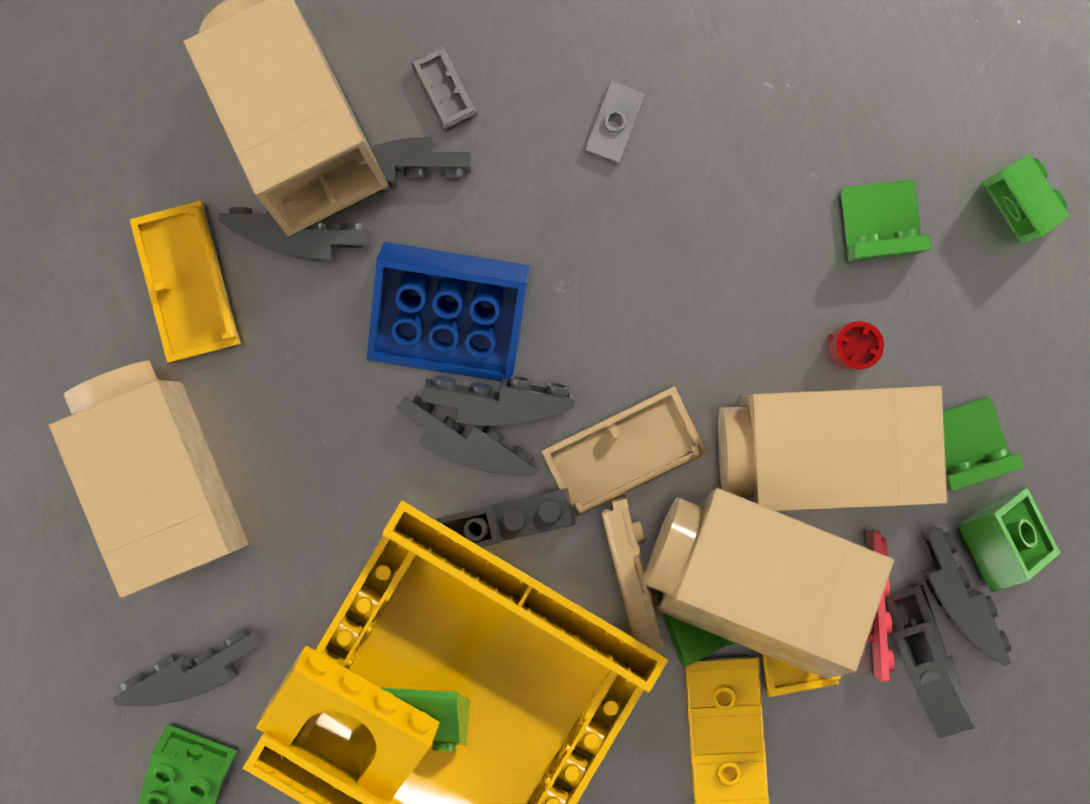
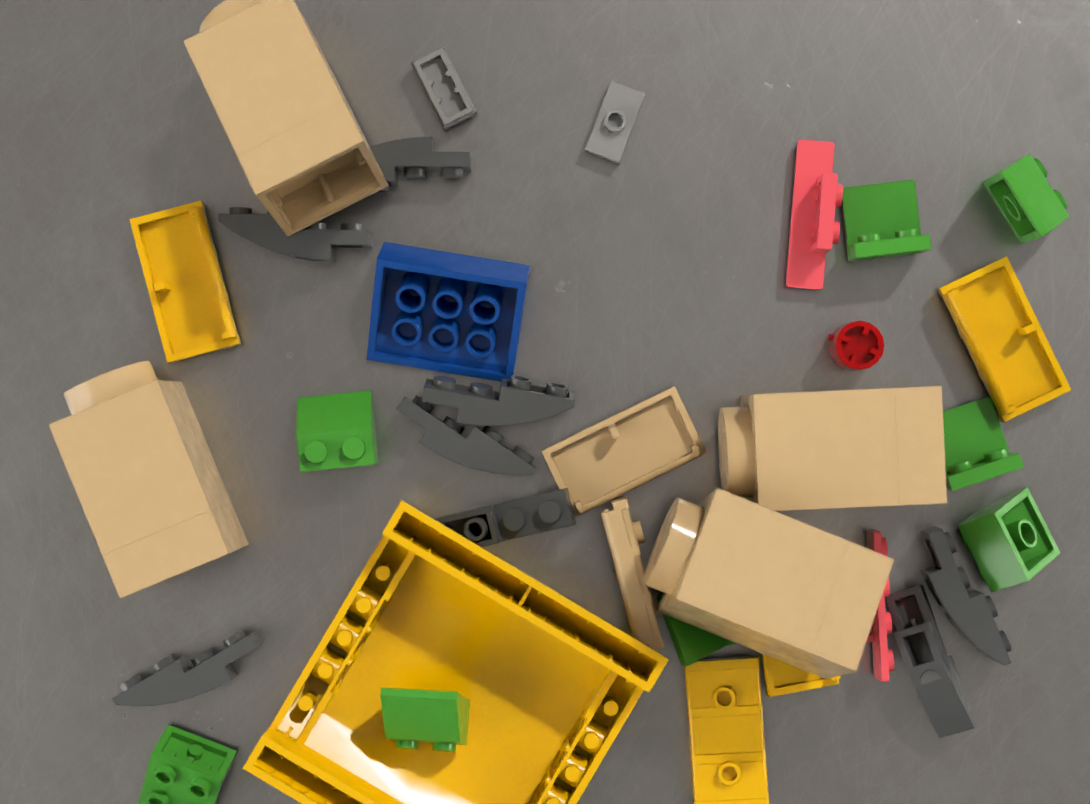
(322, 685): yellow arch -> none
(336, 431): none -> bright green slope
(812, 214): none -> coral bracket
(1004, 339): none -> yellow container

